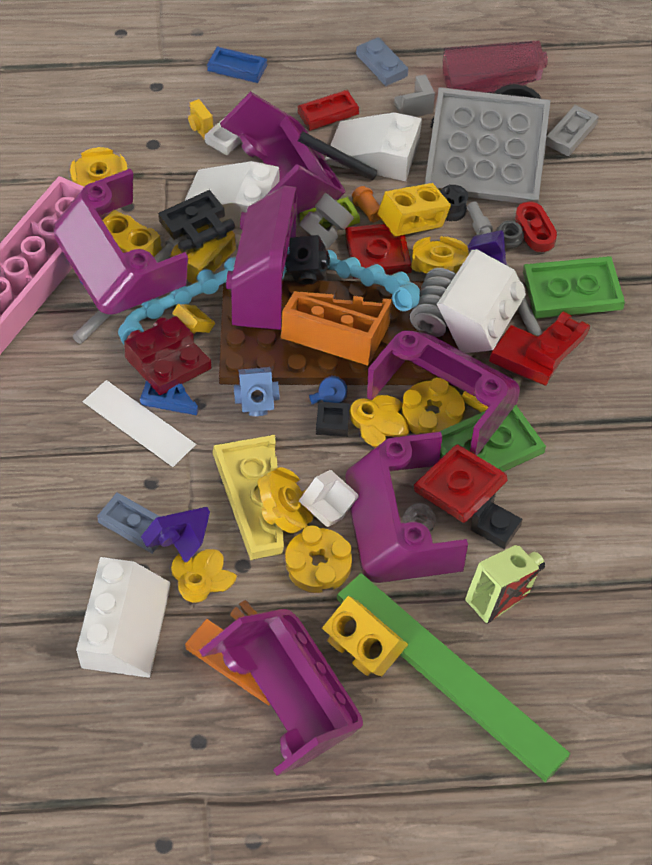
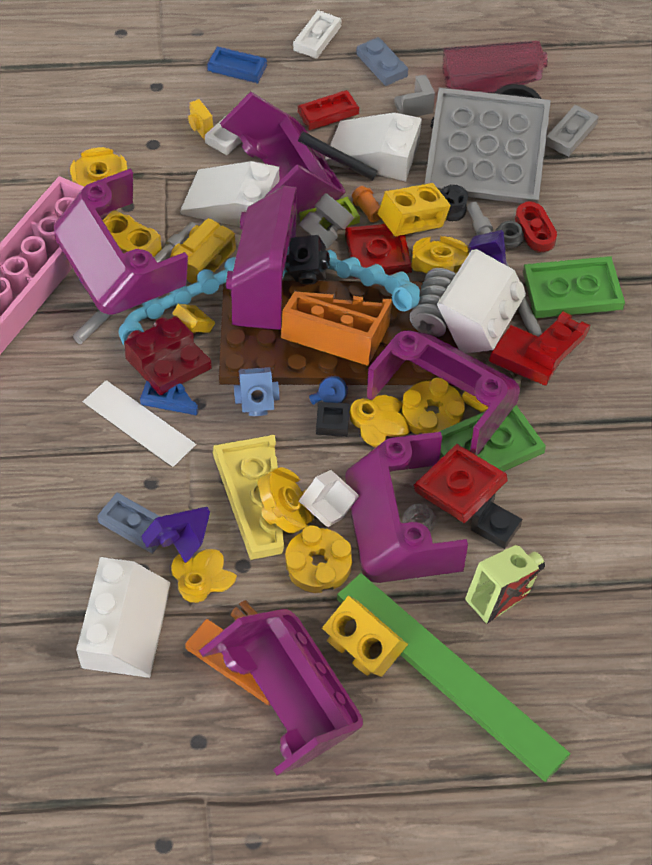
(193, 214): black plate -> none
(317, 34): none -> white plate

